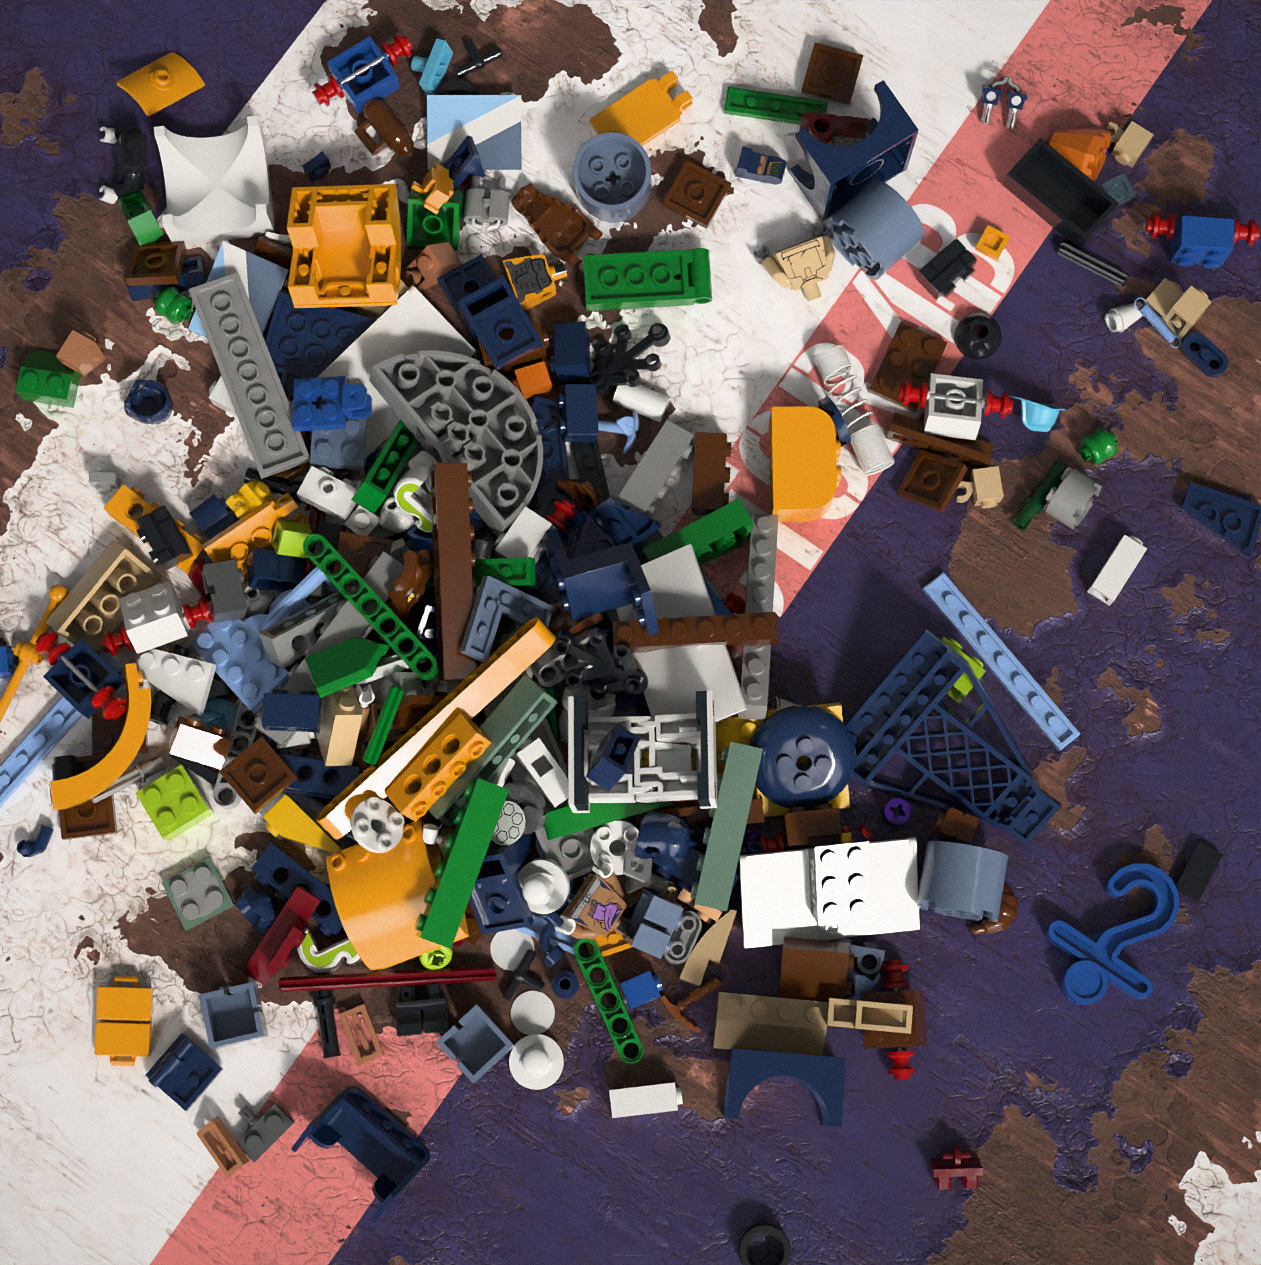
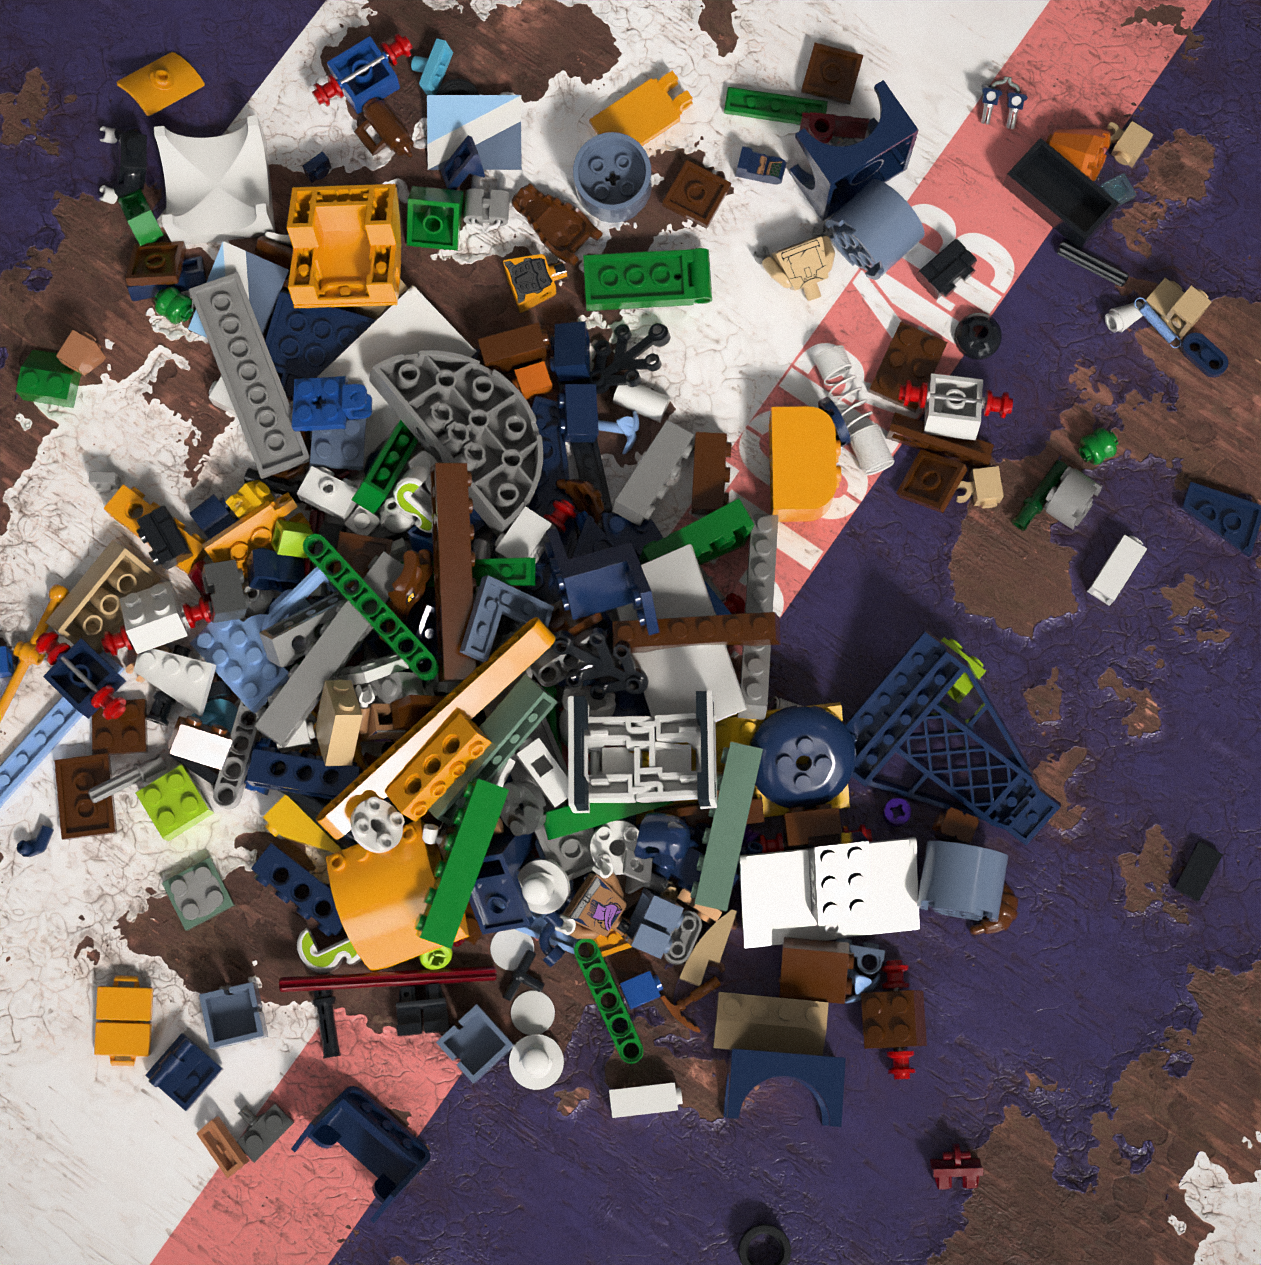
(64, 767): black brick -> none
(89, 784): light orange arch -> none
(150, 403): dark blue hair -> none
(258, 775): reddish brown plate -> none
(258, 908): dark blue hair -> none
(282, 936): dark red bracket -> none
(291, 711): dark blue brick -> none
(344, 664): green tile -> none
(353, 1012): nougat tile -> none
(383, 725): green axle -> none
(430, 265): nougat slope -> none
(441, 186): light orange piece -> none
(478, 62): black piece -> none
(489, 311): dark blue bracket -> none
(509, 825): white sticker -> none
(571, 991): dark blue brick -> none
(613, 757): dark blue brick -> none
(623, 521): dark blue wing -> none
(870, 1015): tan slope -> none
(992, 243): light orange plate -> none
(1001, 661): light blue tile -> none
(1038, 415): medium azure piece -> none
(1099, 953): blue piece -> none
(1201, 239): blue brick -> none

